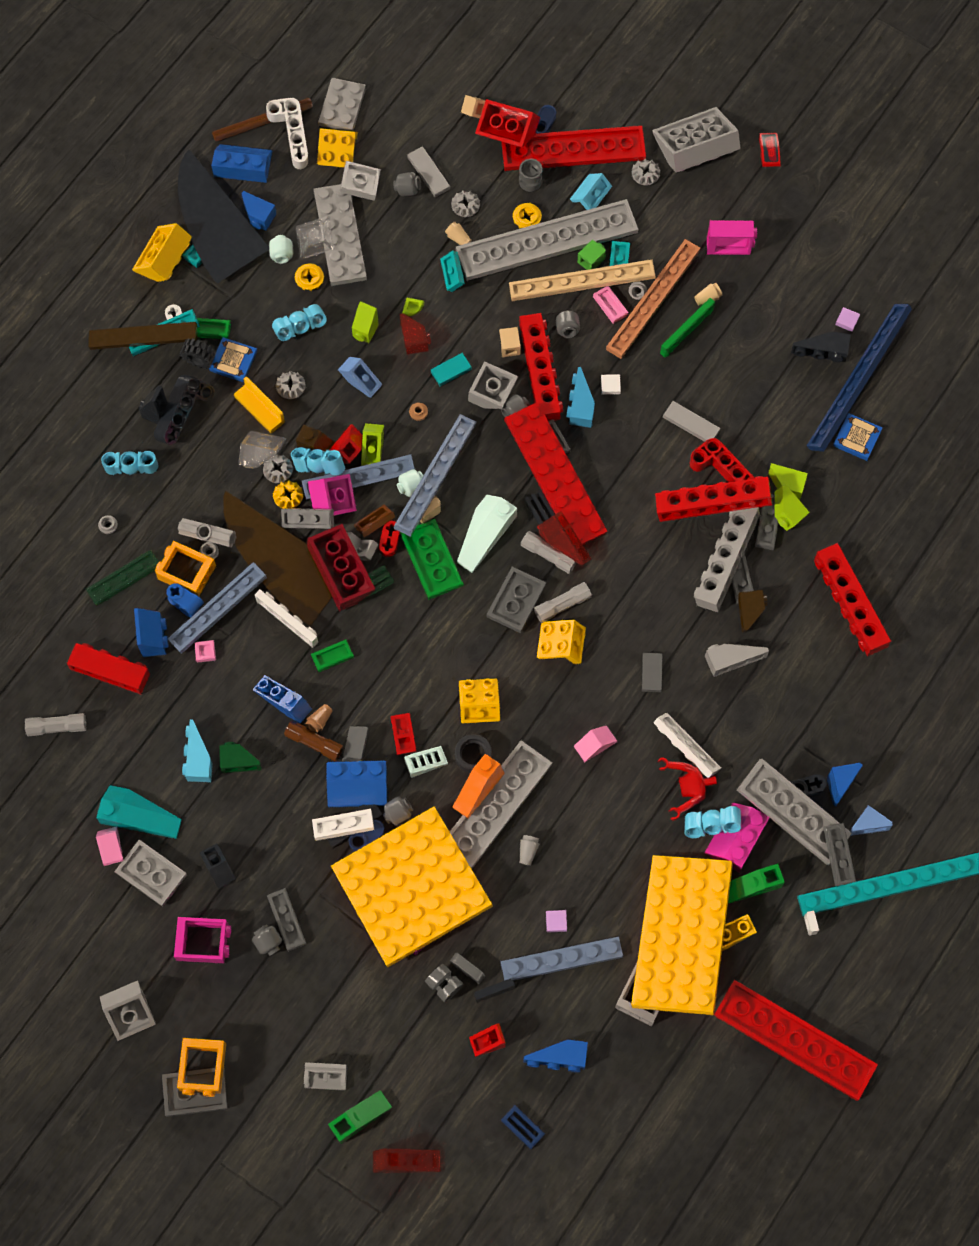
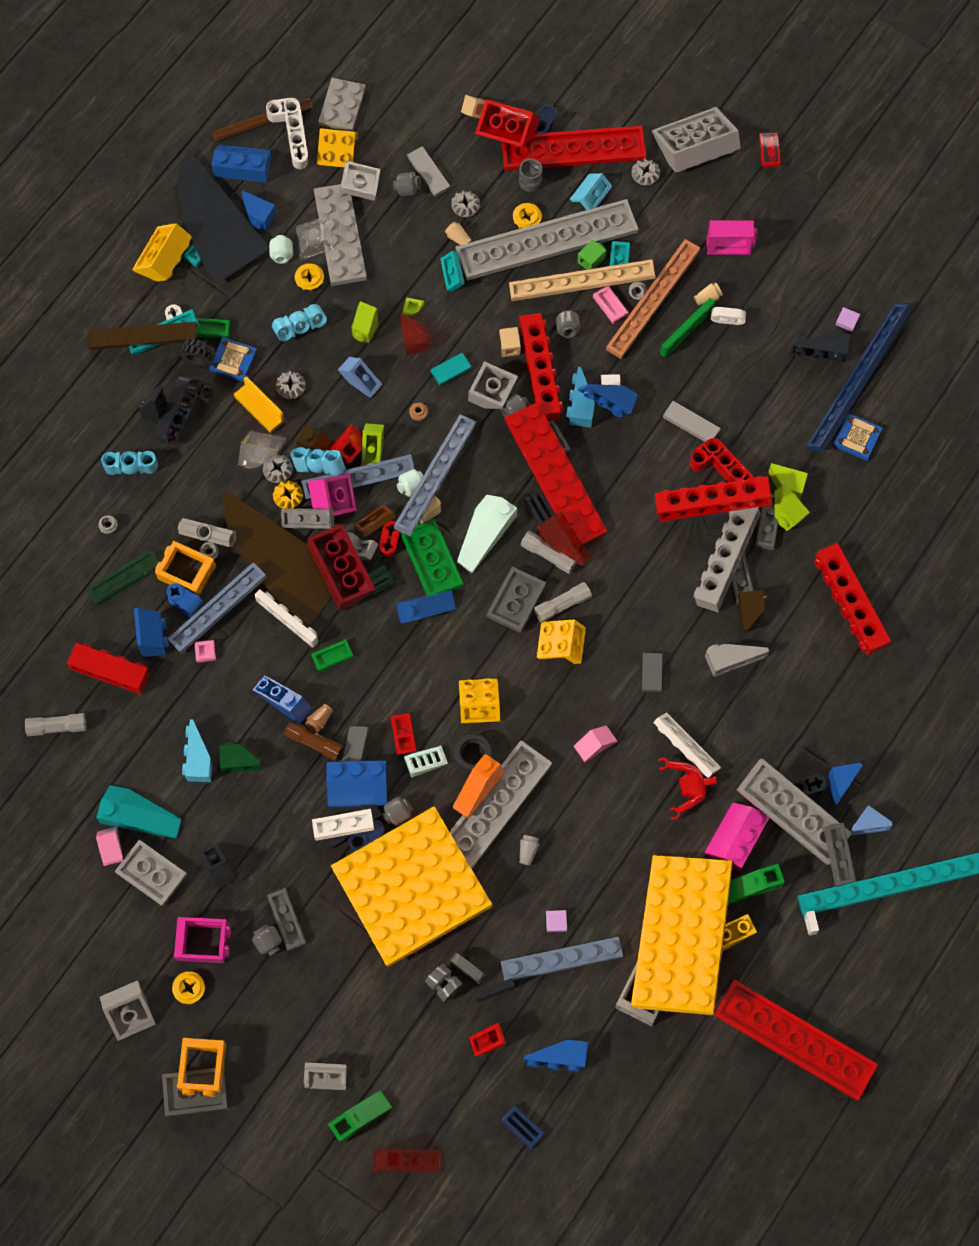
(179, 987): none -> yellow gear
(425, 606): none -> blue slope
(613, 397): none -> blue slope
(713, 822): medium azure piece -> none
(728, 315): none -> white beam

